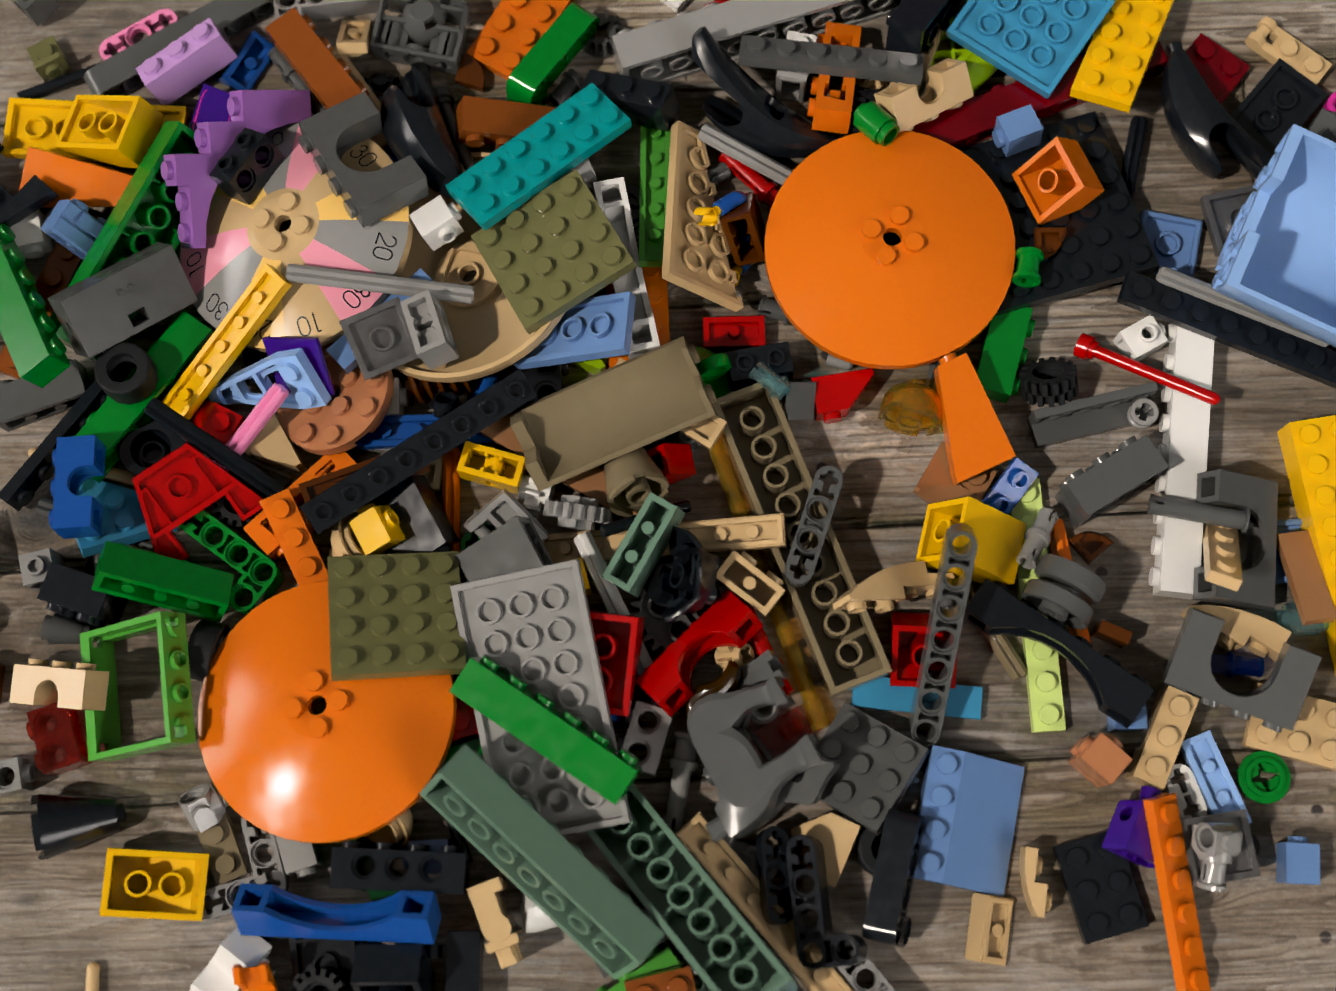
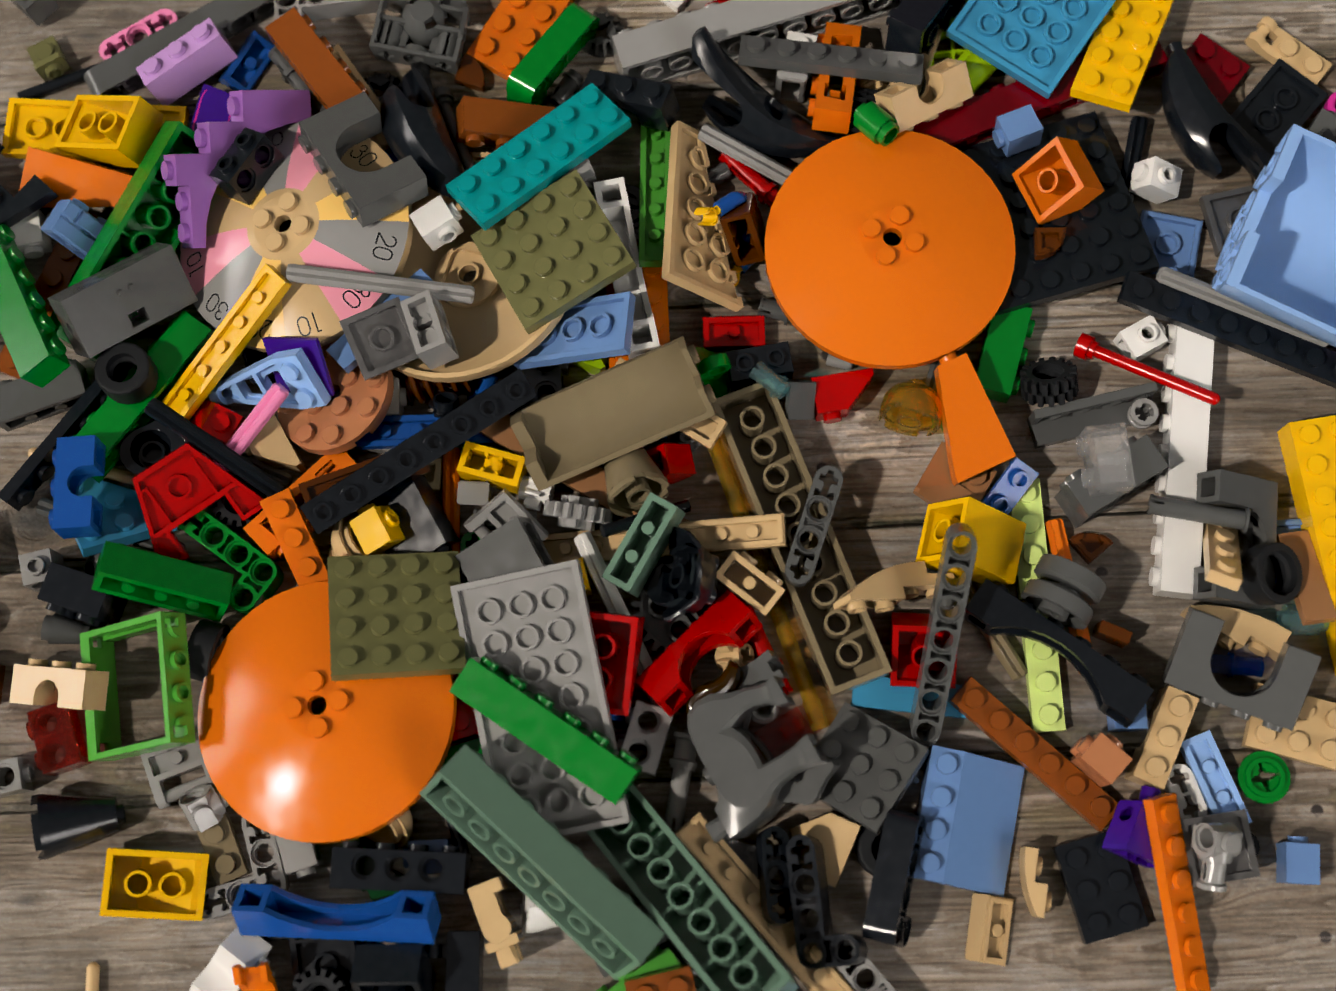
(169, 764): none -> light grey plate
(354, 37): tan plate -> none
(474, 493): none -> light grey slope
(1028, 267): green bush -> none
(1034, 753): none -> dark orange plate
(1037, 538): light grey pin -> none
(1106, 459): none -> clear brick
(1155, 180): none -> white brick
(1288, 571): none -> black tyre

